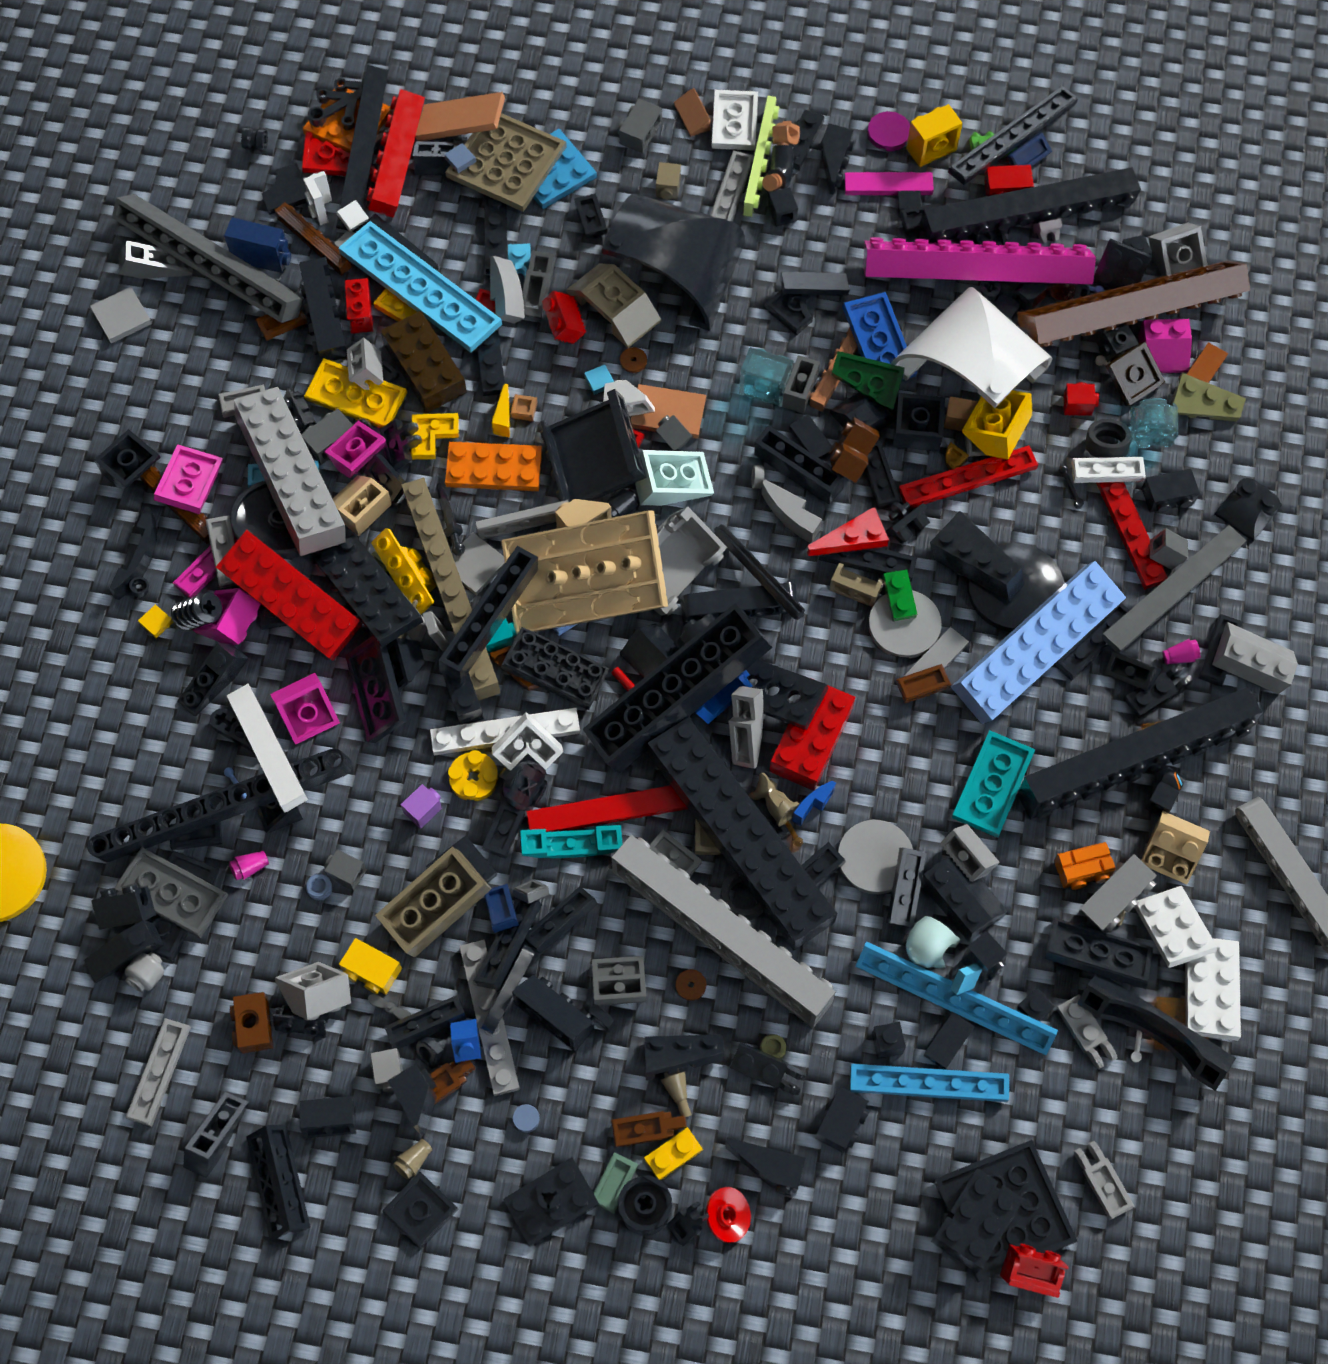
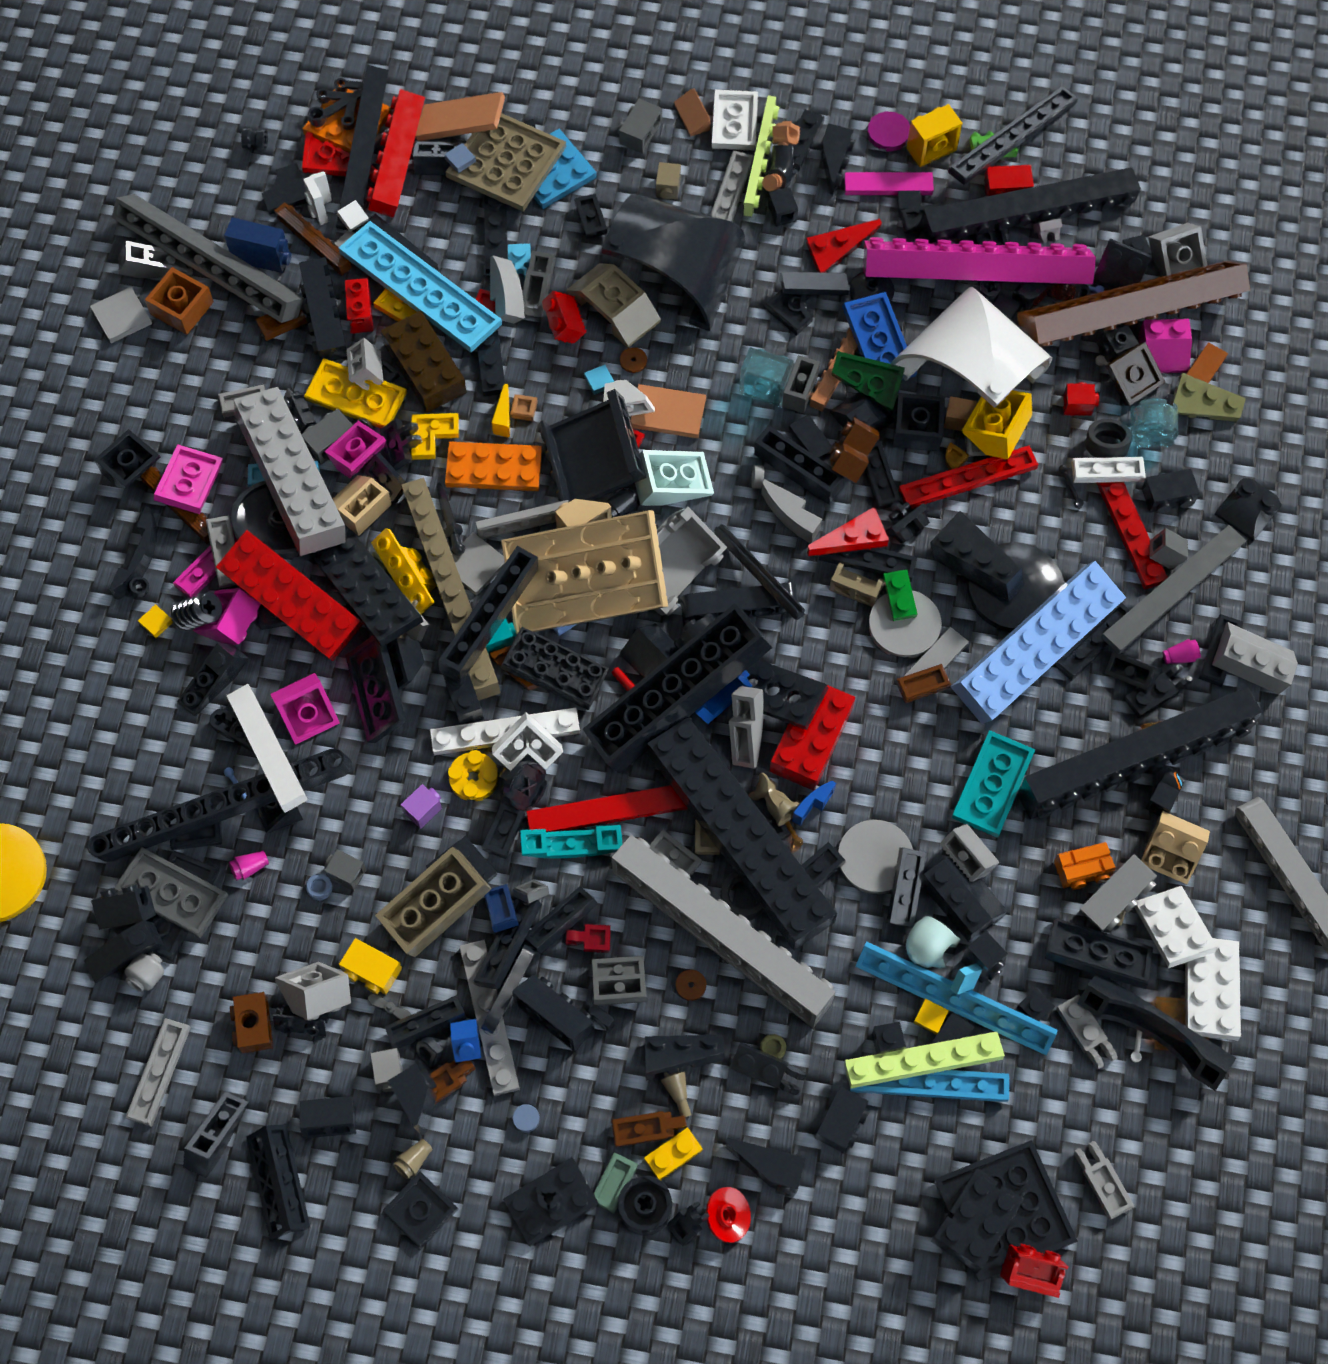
(179, 300): none -> dark orange brick
(436, 630): light grey tile -> none
(595, 938): none -> dark red plate
(673, 432): dark grey brick -> none
(835, 245): none -> red wing
(861, 287): none -> black dish
(923, 1060): none -> yellowish green plate
(931, 1016): none -> yellow tile
(1030, 152): dark blue tile -> none

